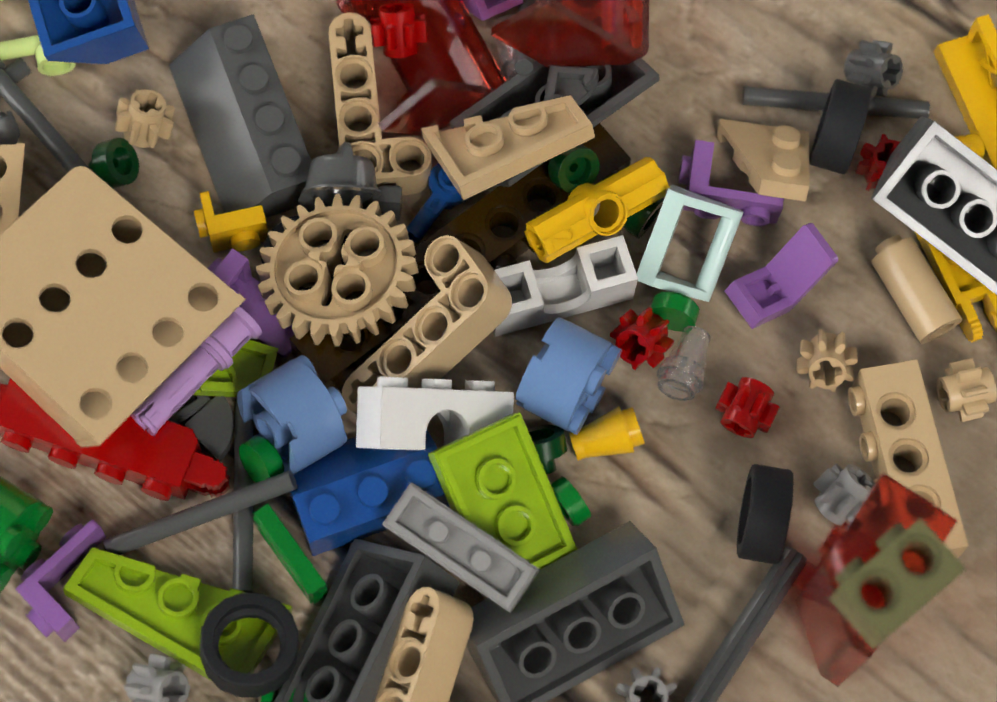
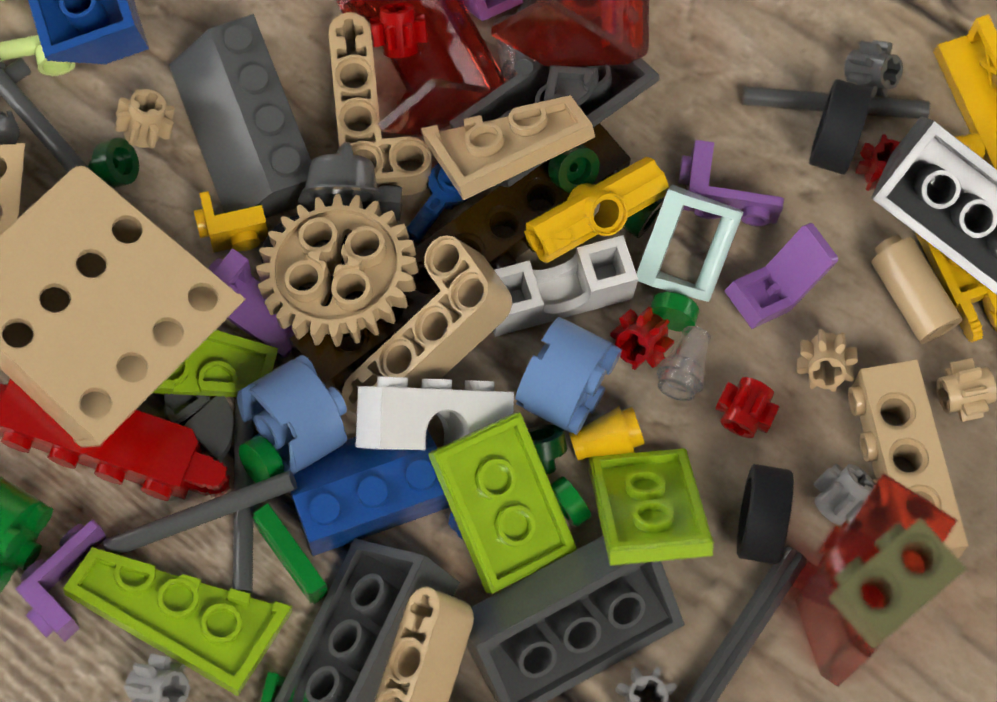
(209, 357): lavender pin -> none
(249, 606): black tyre -> none
(461, 547): light grey tile -> none
(649, 507): none -> lime tile
(770, 156): tan wing -> none

